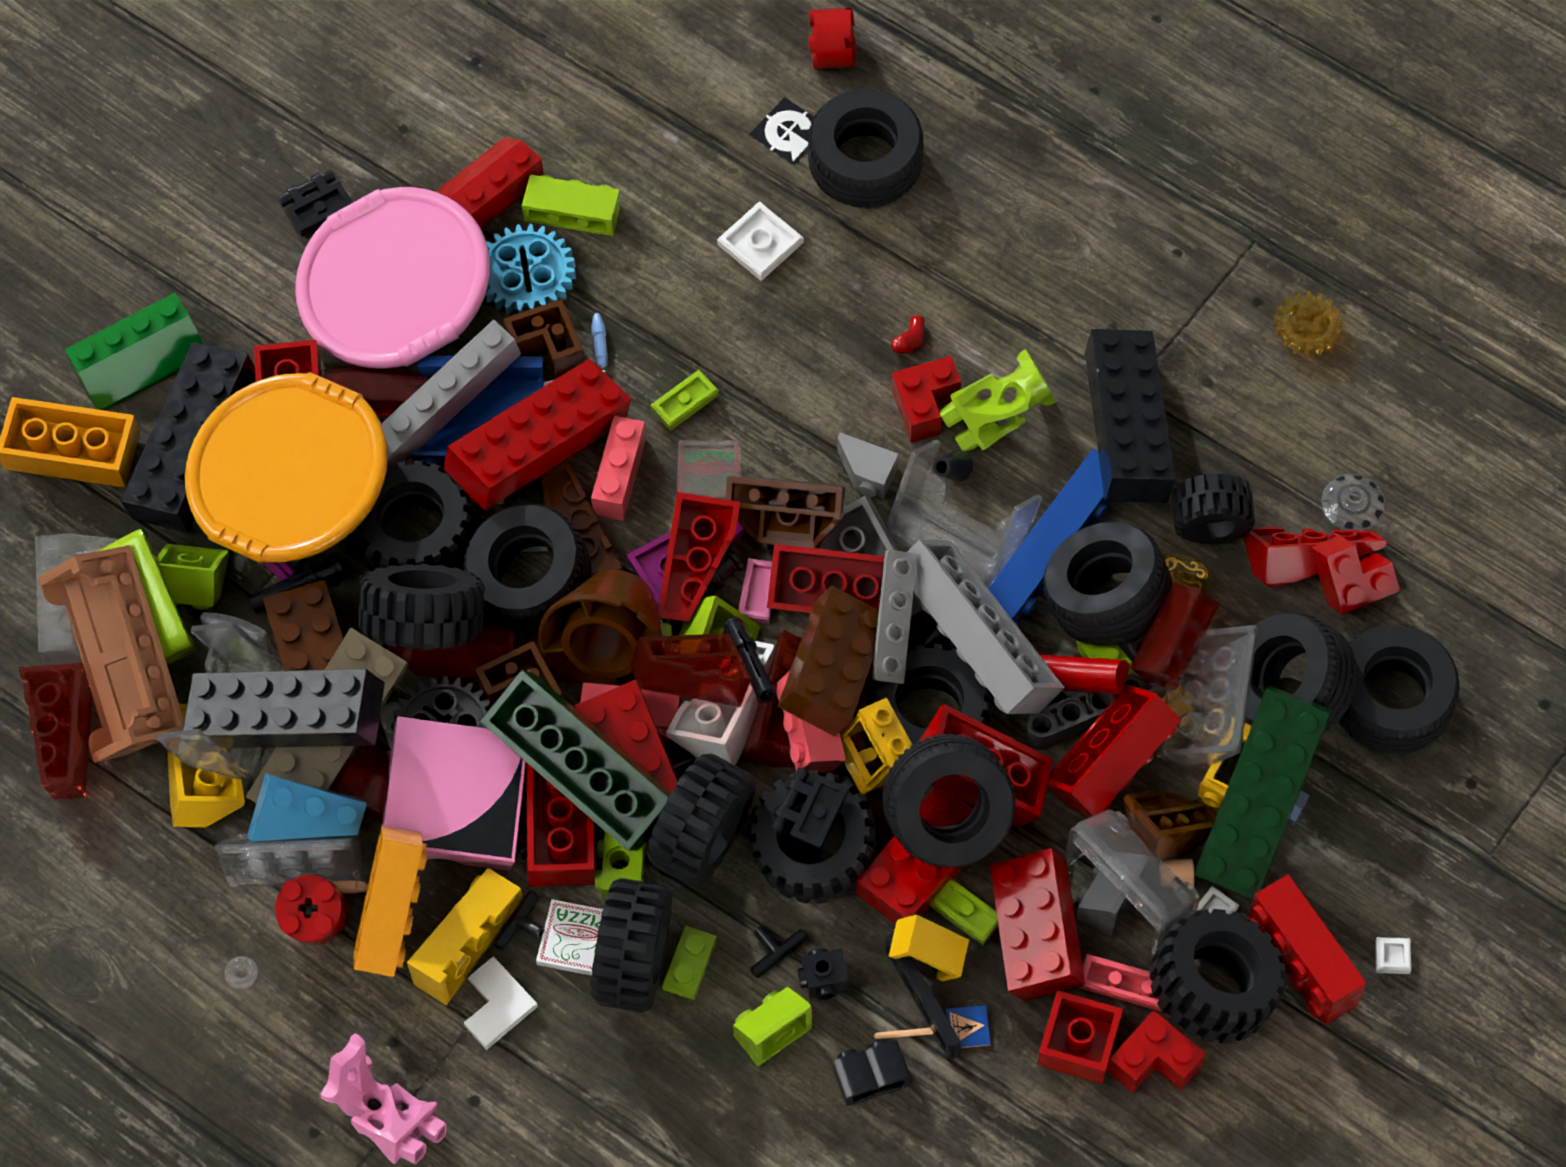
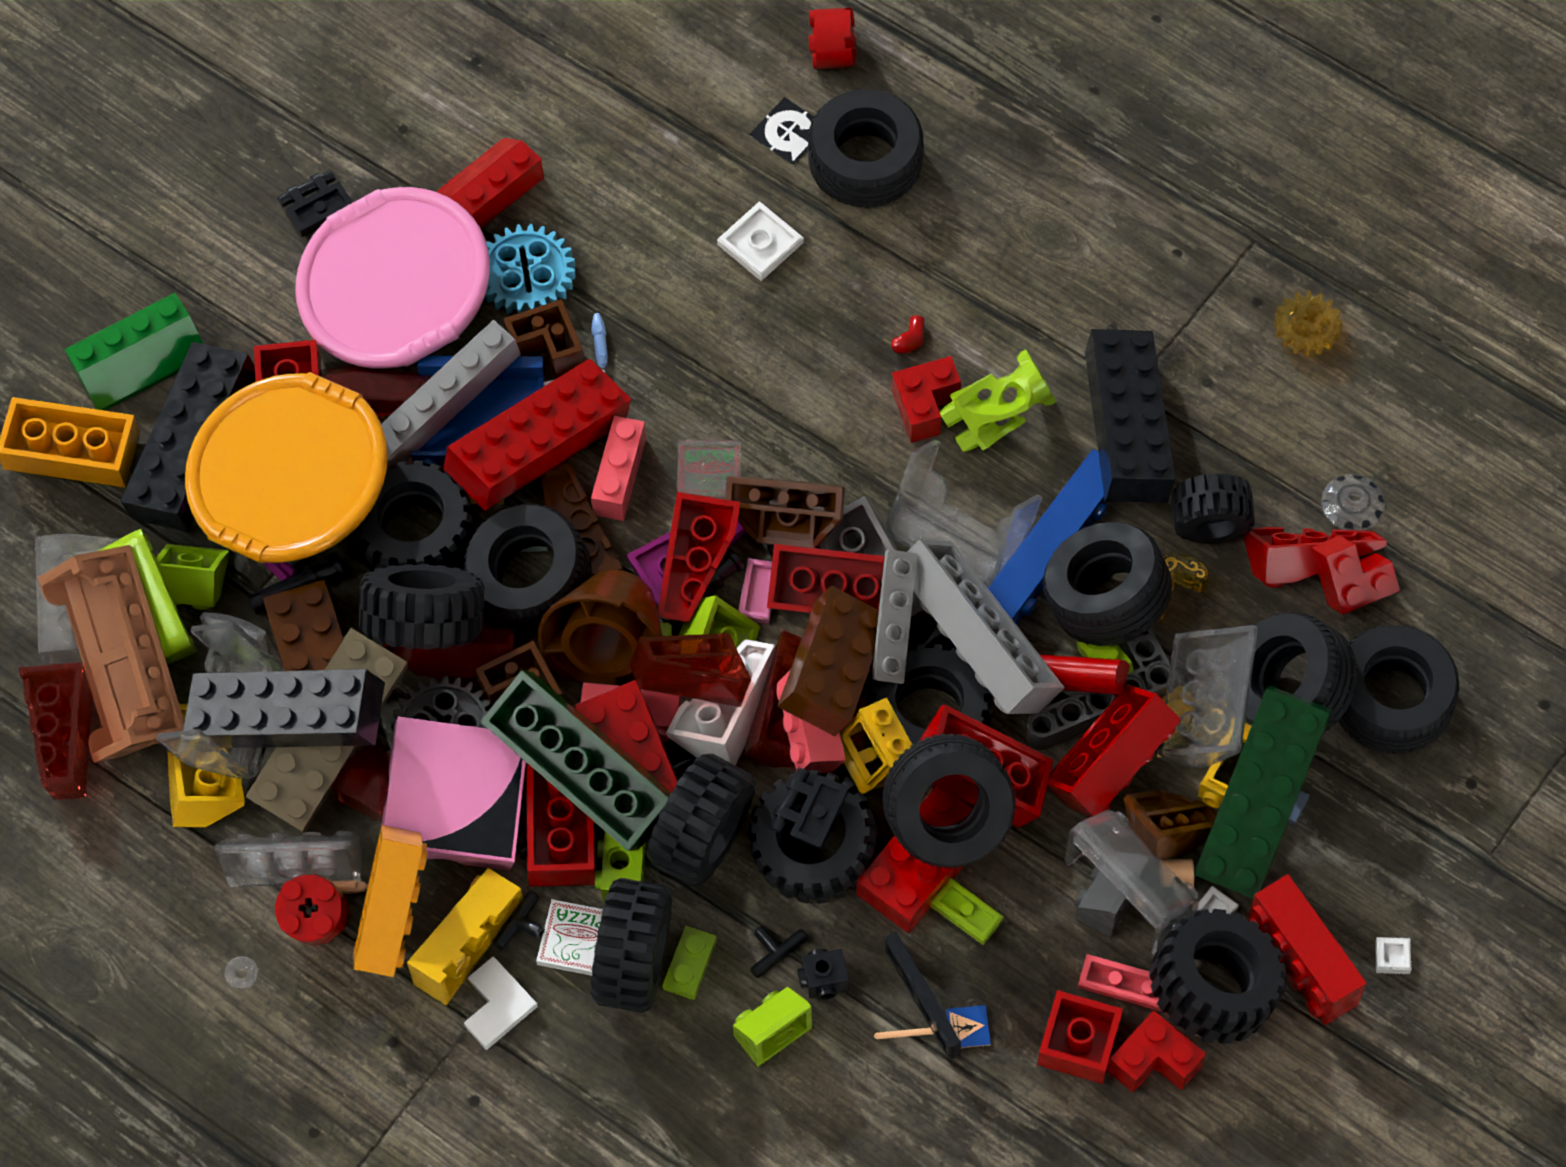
(303, 811): dark azure wedge -> none
(391, 1129): bright pink hips -> none
(571, 204): lime brick -> none
(684, 400): lime plate -> none
(747, 649): black pin -> none
(867, 465): light grey slope -> none
(871, 1072): black brick -> none
(930, 944): yellow panel -> none
(954, 466): black cone -> none
(1037, 925): red brick -> none
(1175, 636): clear red brick -> none

